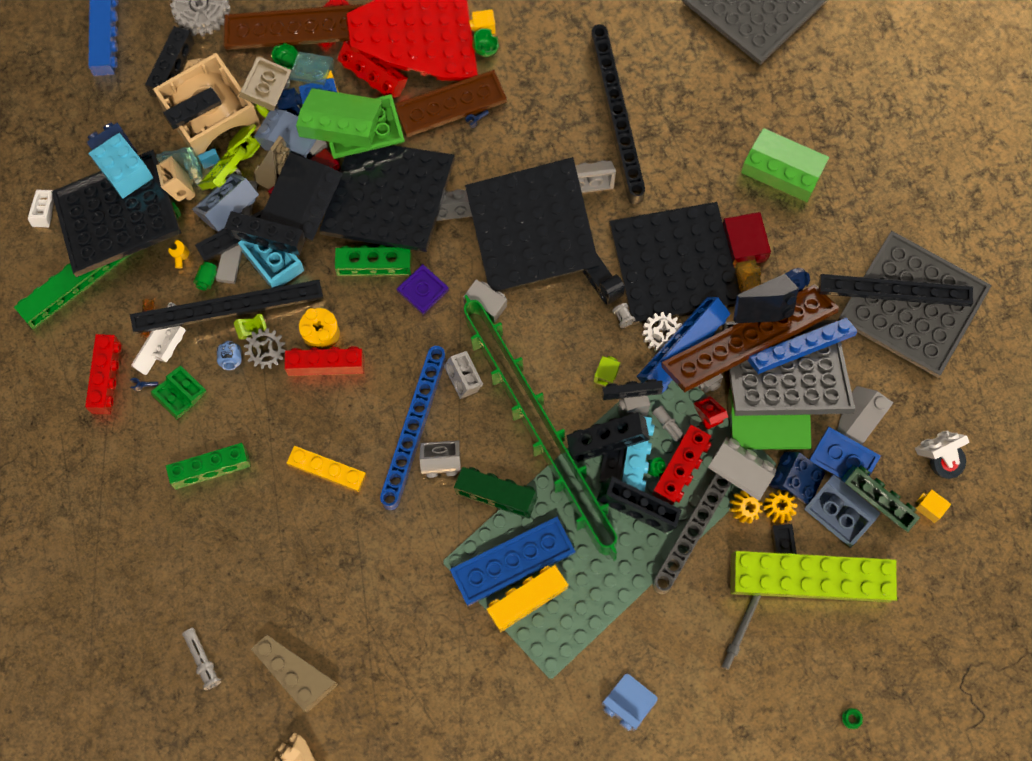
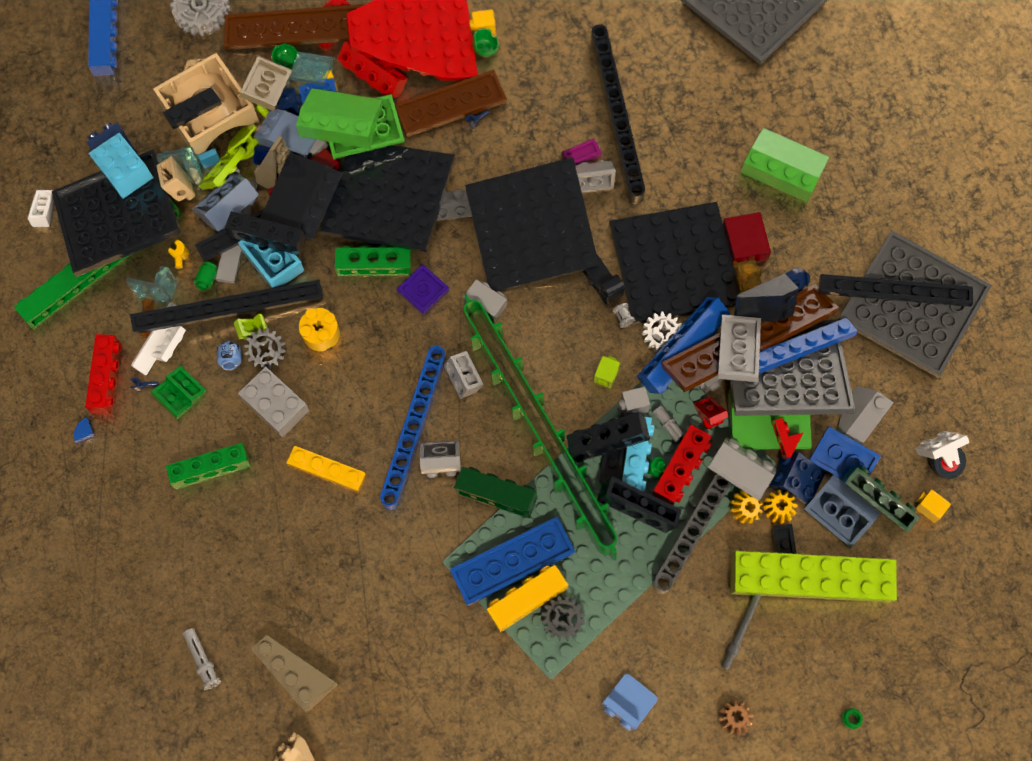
(83, 430): none -> blue tile
(160, 291): none -> clear light blue bracket
(171, 58): black brick -> none
(259, 154): none -> clear blue plate
(273, 402): none -> light grey brick
(324, 362): red brick -> none
(556, 607): none -> dark grey gear
(583, 152): none -> magenta tile
(632, 389): black plate -> none
(729, 719): none -> medium nougat gear
(739, 348): none -> light grey plate
(786, 444): none -> red slope

